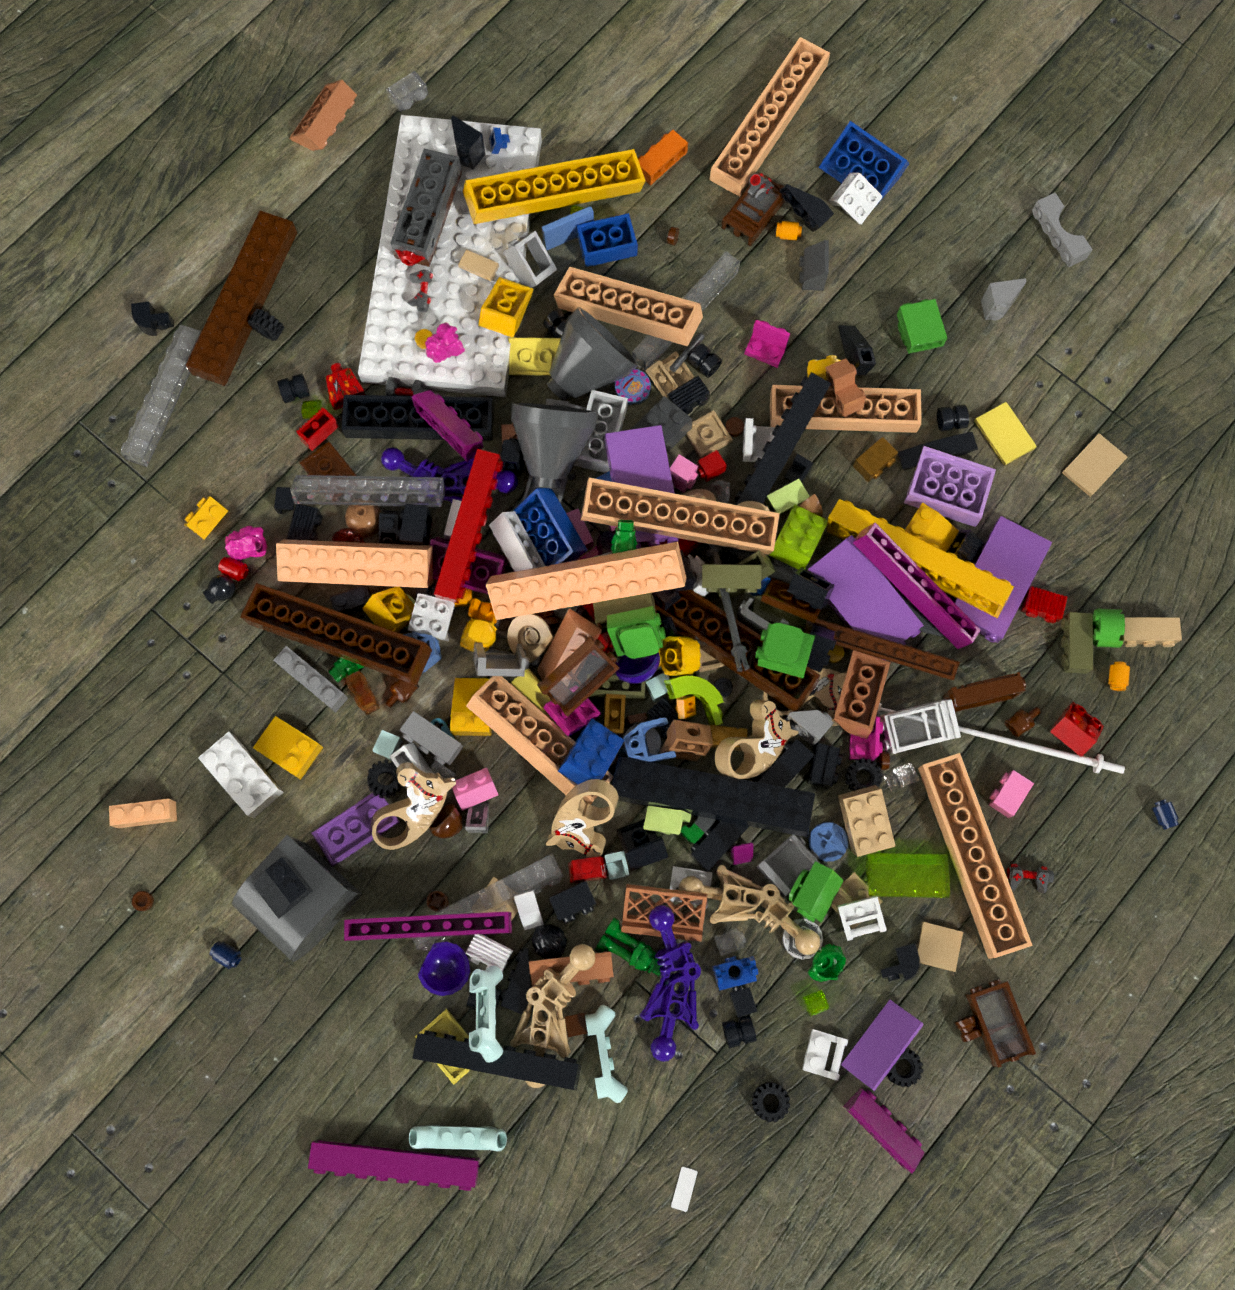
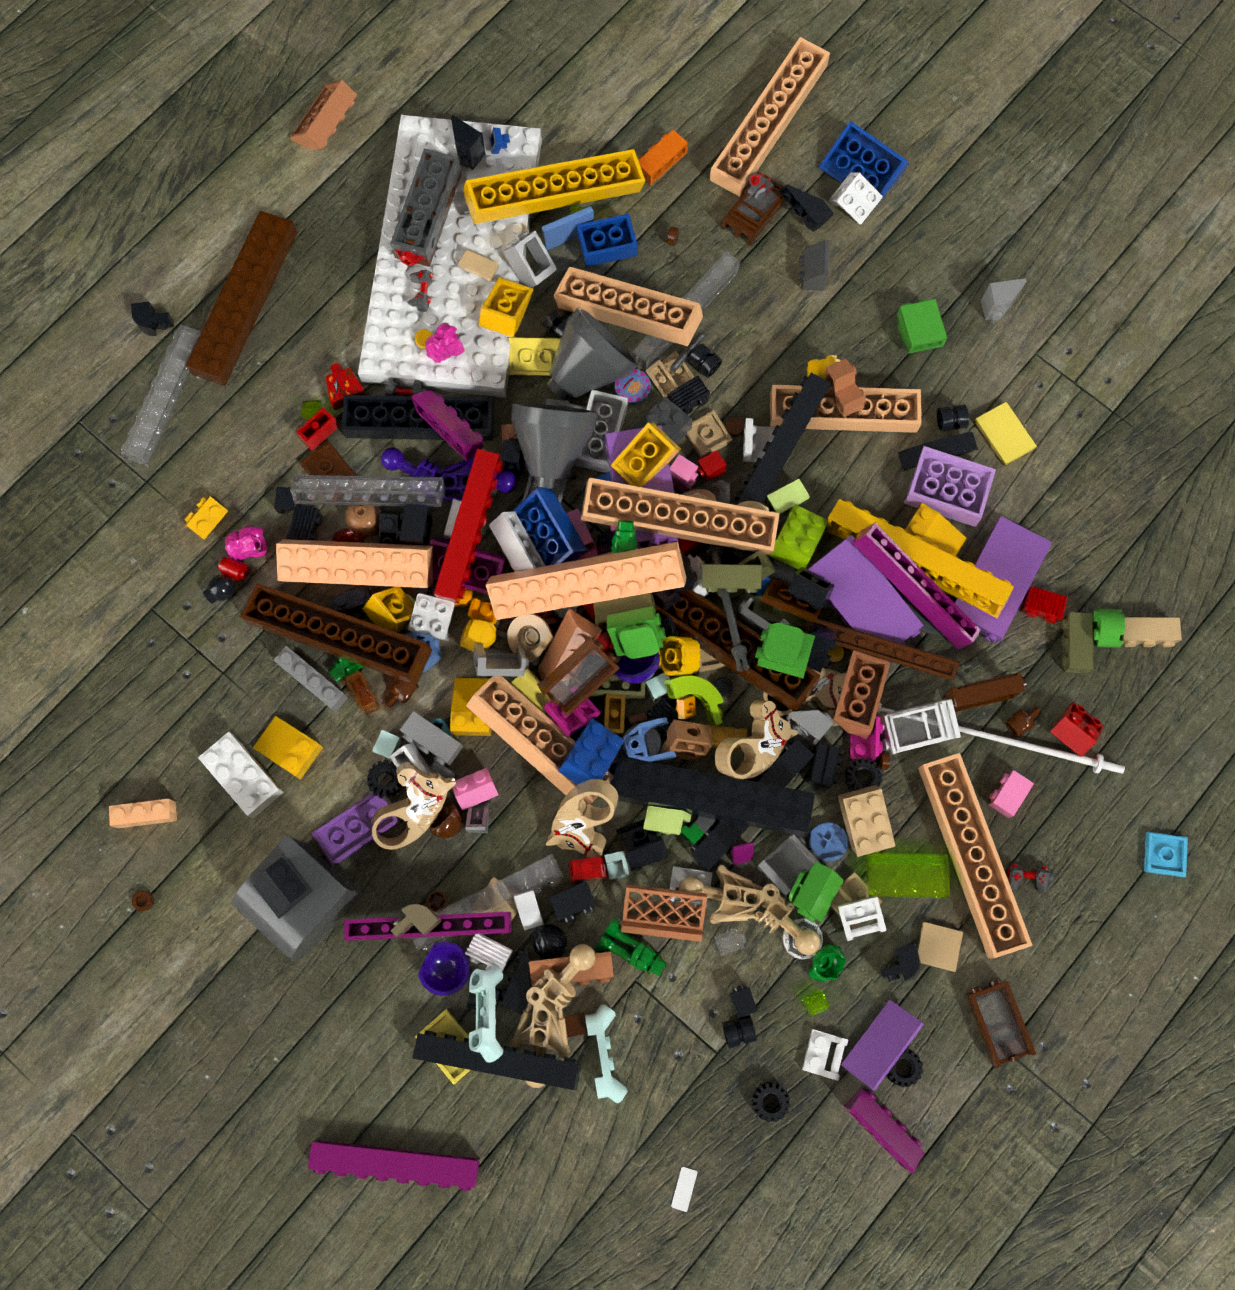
(225, 954): dark blue brick -> none
(266, 324): black tyre -> none
(293, 388): black wheel -> none
(407, 91): clear brick -> none
(418, 915): none -> dark tan brick
(458, 1137): light aqua plate -> none
(645, 455): none -> yellow slope
(672, 958): dark purple piece -> none
(747, 972): blue piece -> none
(767, 343): dark pink bracket -> none
(788, 230): light orange brick -> none
(799, 469): black panel -> none
(813, 505): medium nougat brick -> none
(857, 349): black slope -> none
(876, 459): pearl gold brick -> none
(901, 777): clear bracket -> none
(966, 546): black brick -> none
(967, 1028): reddish brown wheel -> none
(1071, 247): light grey arch -> none
(1094, 465): tan tile -> none
(1119, 676): light orange brick -> none
(1165, 814): dark blue brick -> none
(1165, 854): none -> medium azure tile

